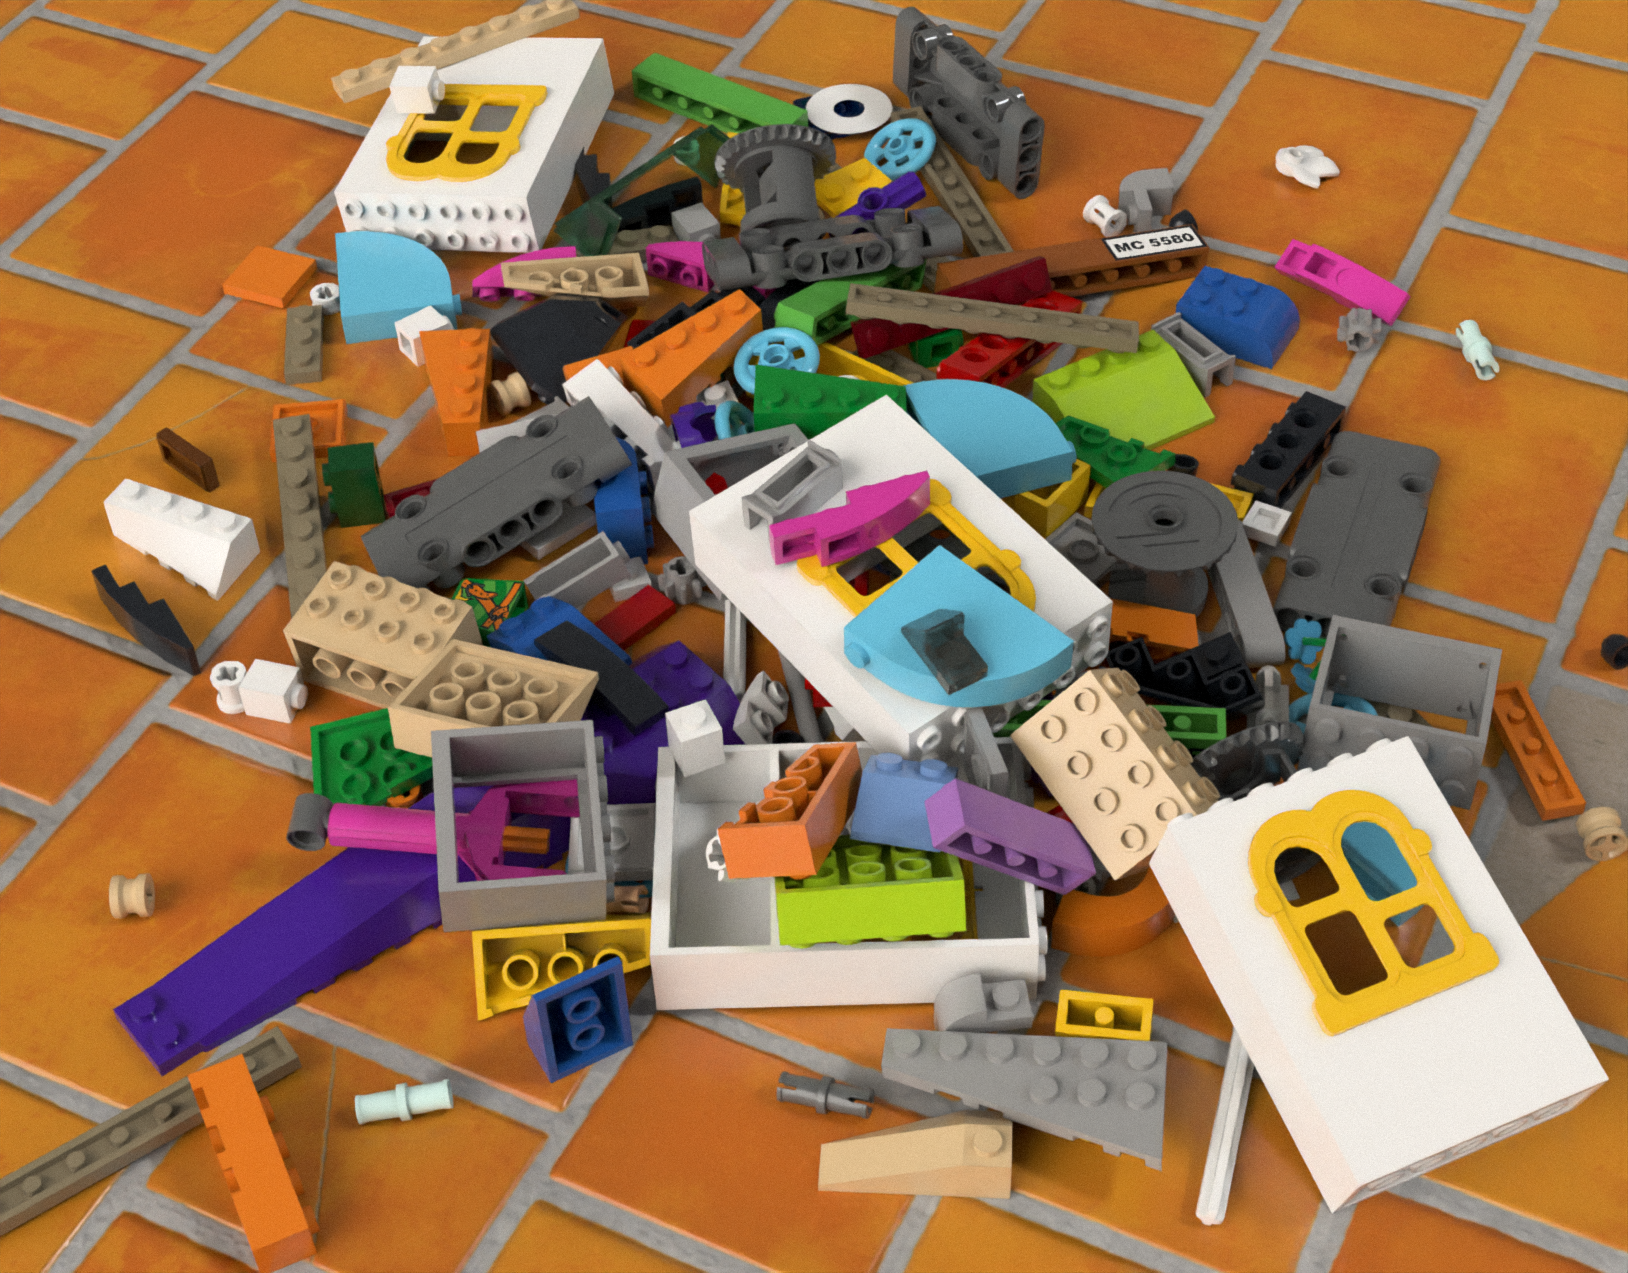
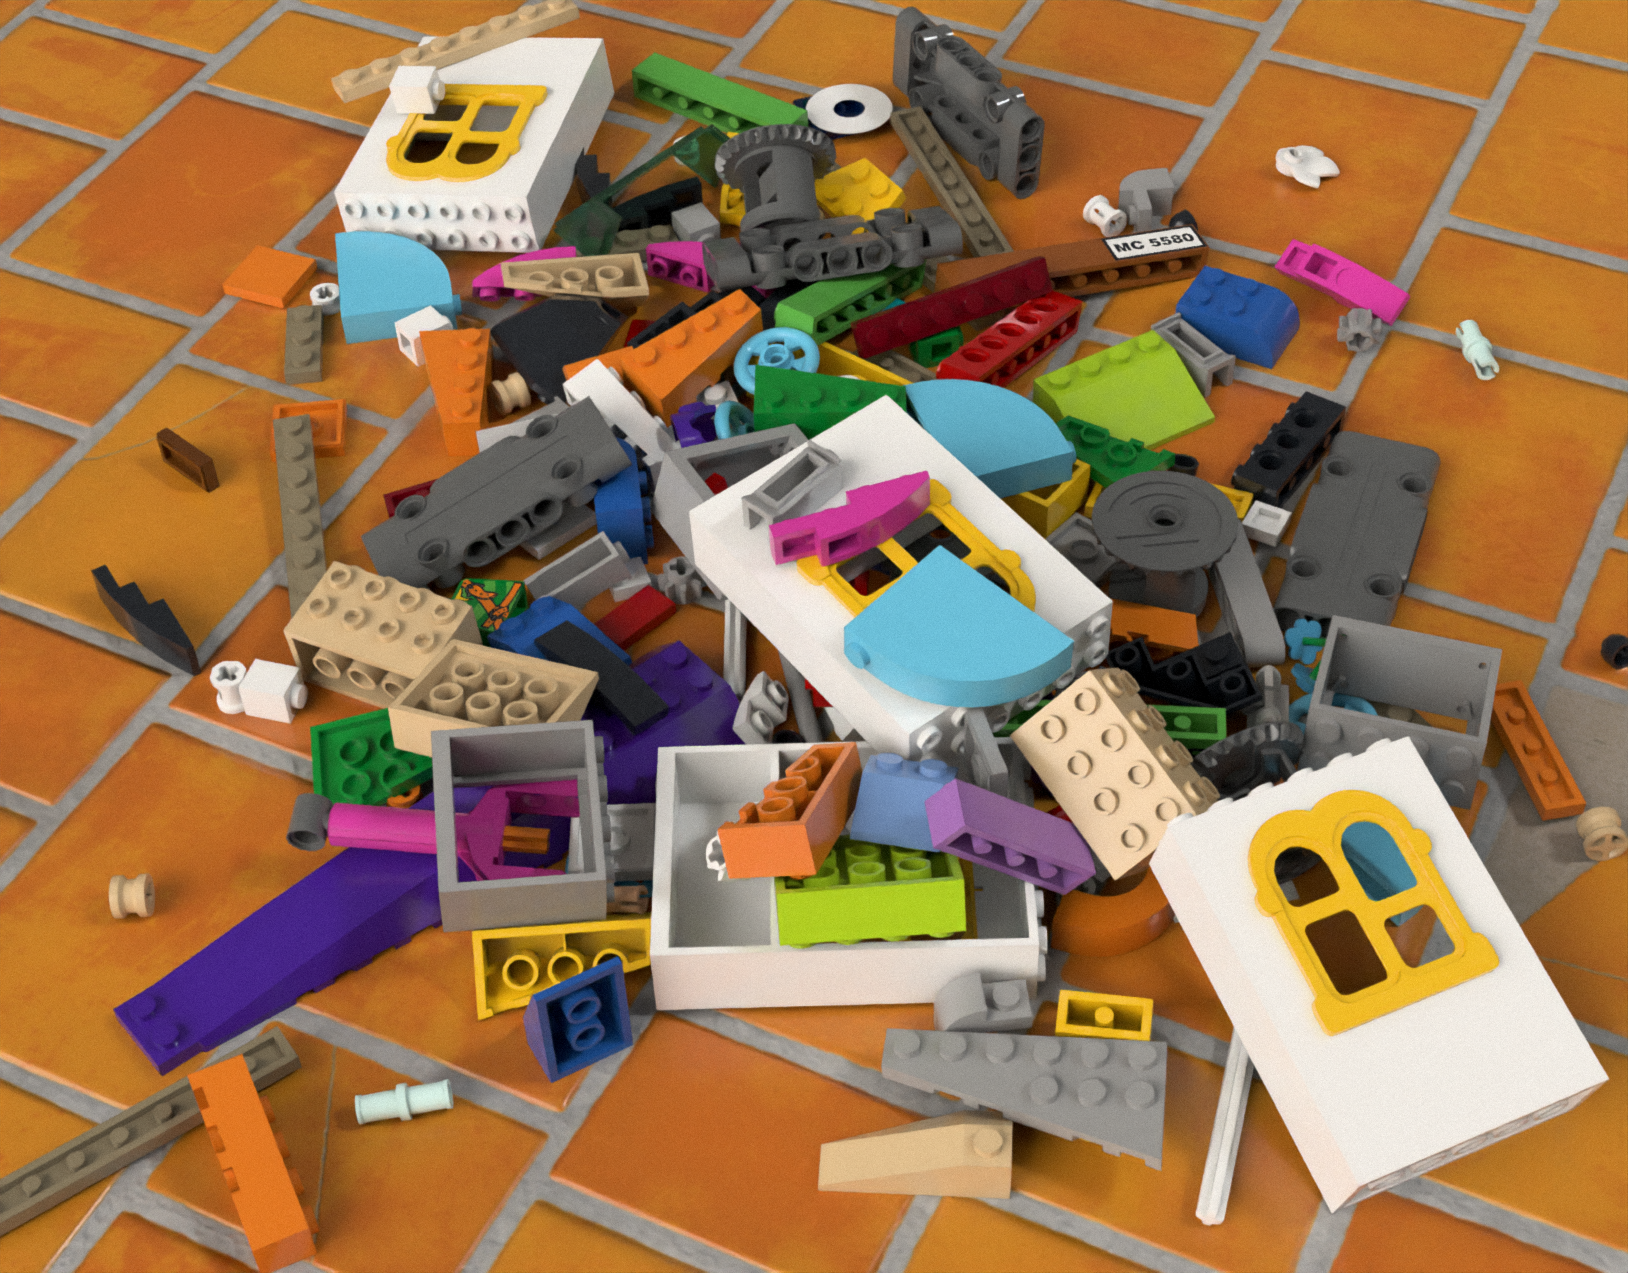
(183, 534): white wedge -> none
(355, 485): dark green brick -> none
(695, 738): white brick -> none
(825, 1095): dark grey pin -> none
(897, 194): dark purple piece -> none
(901, 148): medium azure plate -> none
(945, 649): clear smoke slope -> none
(992, 318): dark tan plate -> none

